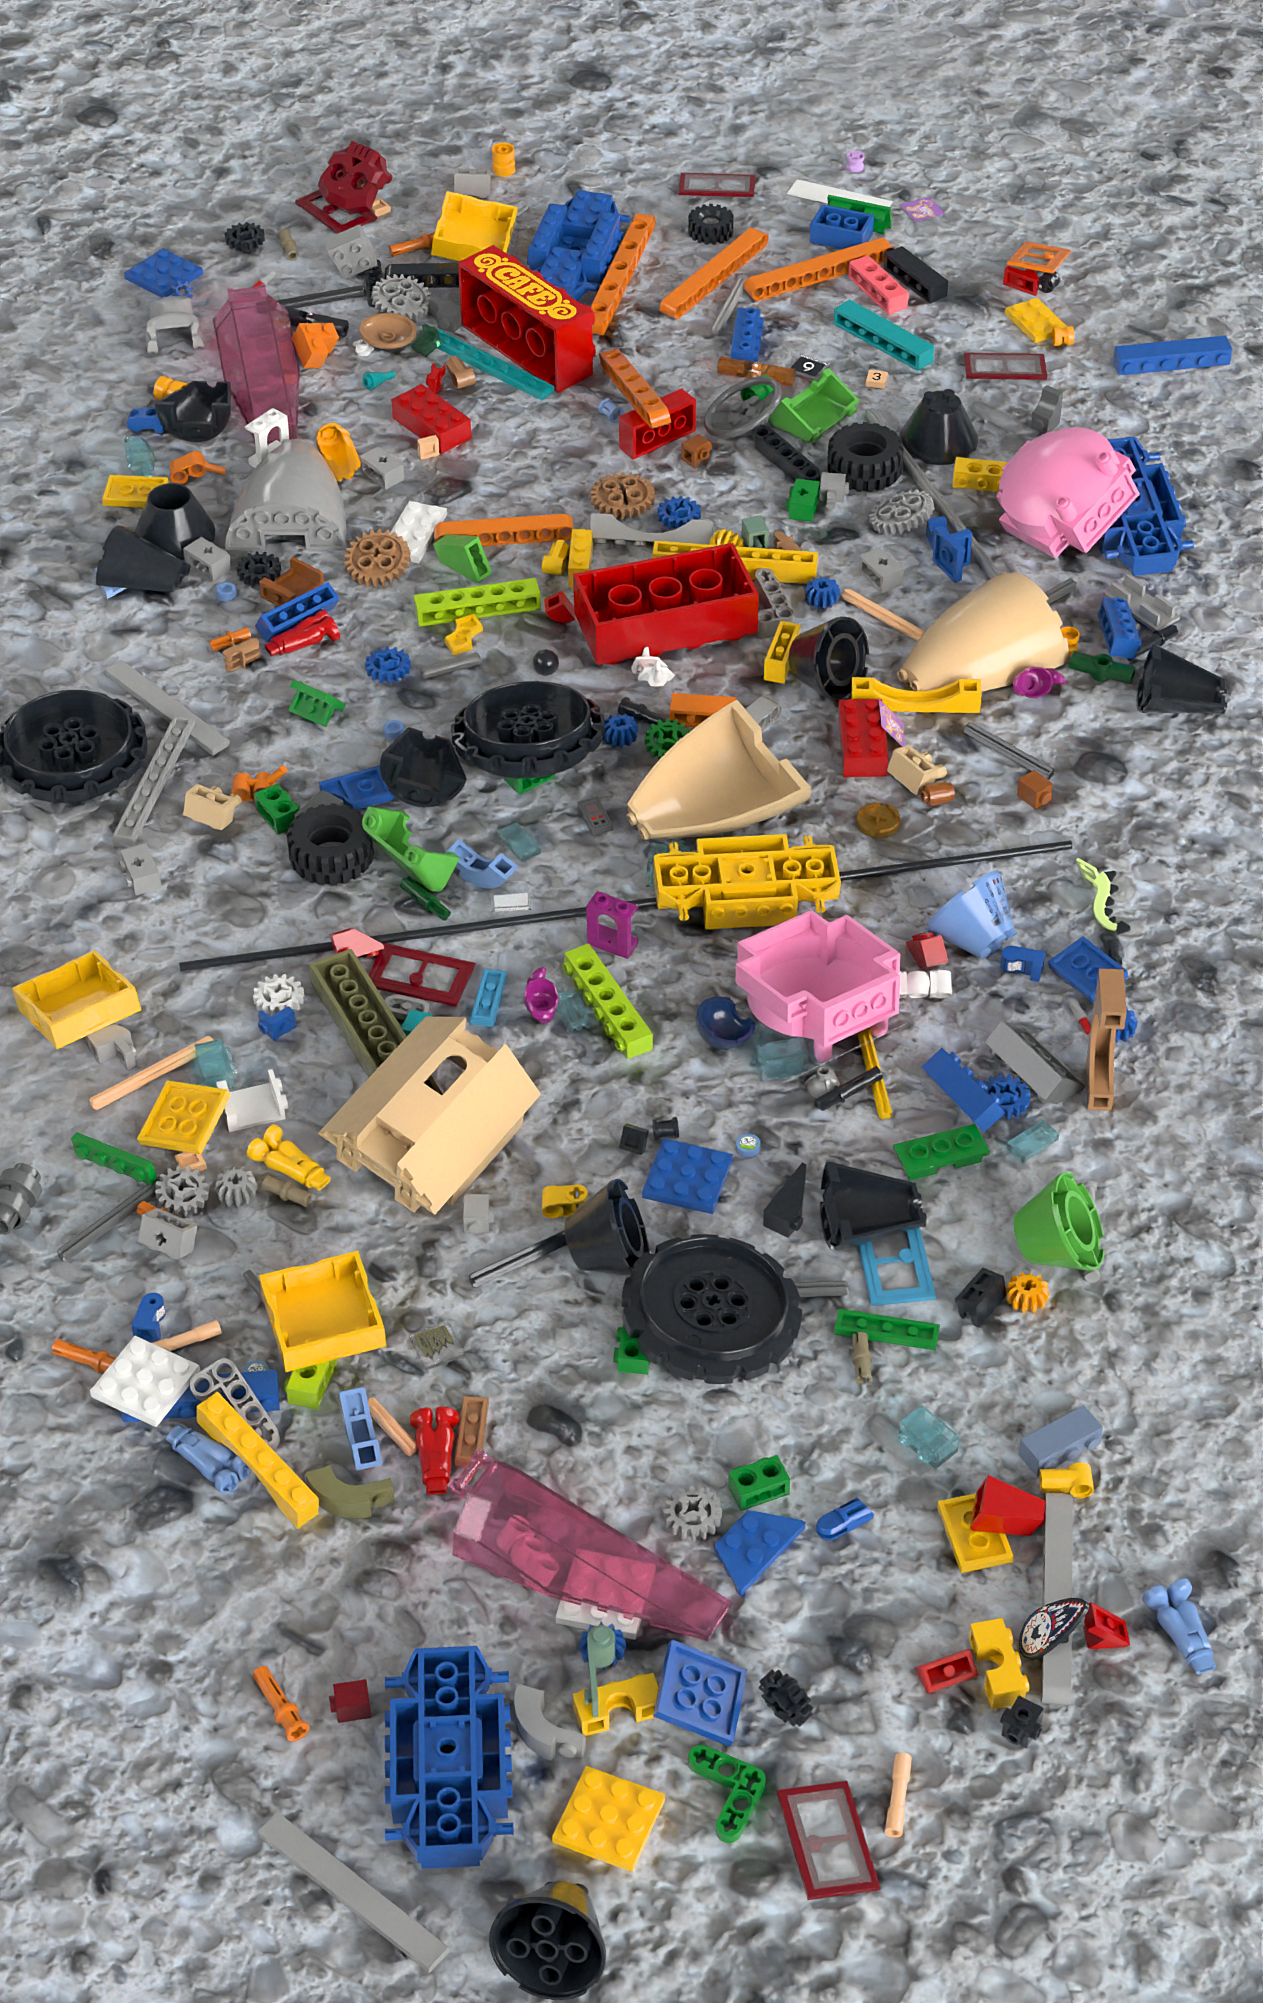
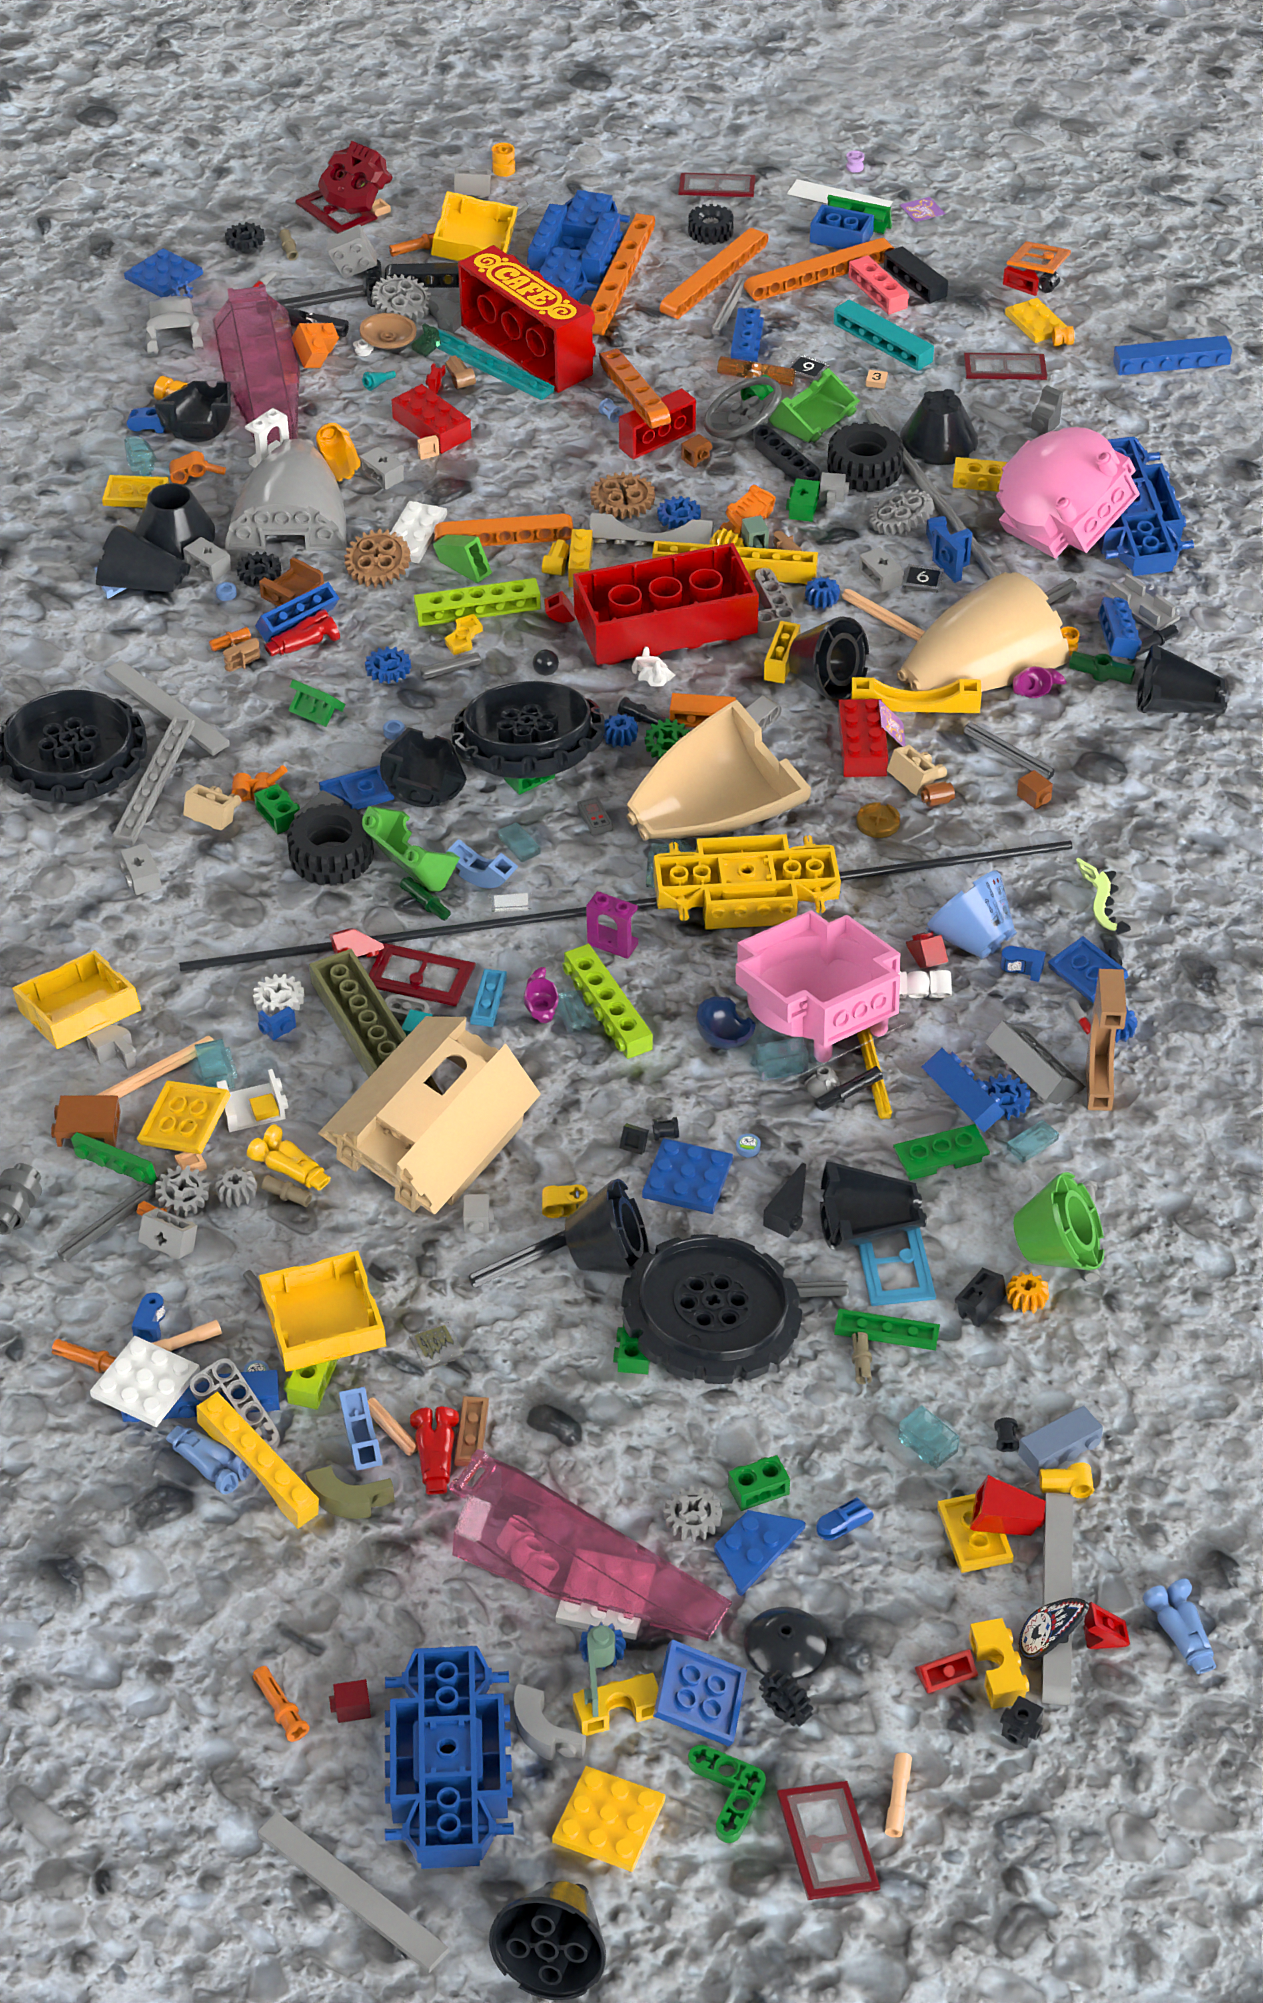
(89, 1115): none -> dark orange panel
(264, 1107): none -> yellow tile
(752, 504): none -> orange piece
(794, 1653): none -> black dish
(923, 578): none -> piece
(1006, 1431): none -> black bush

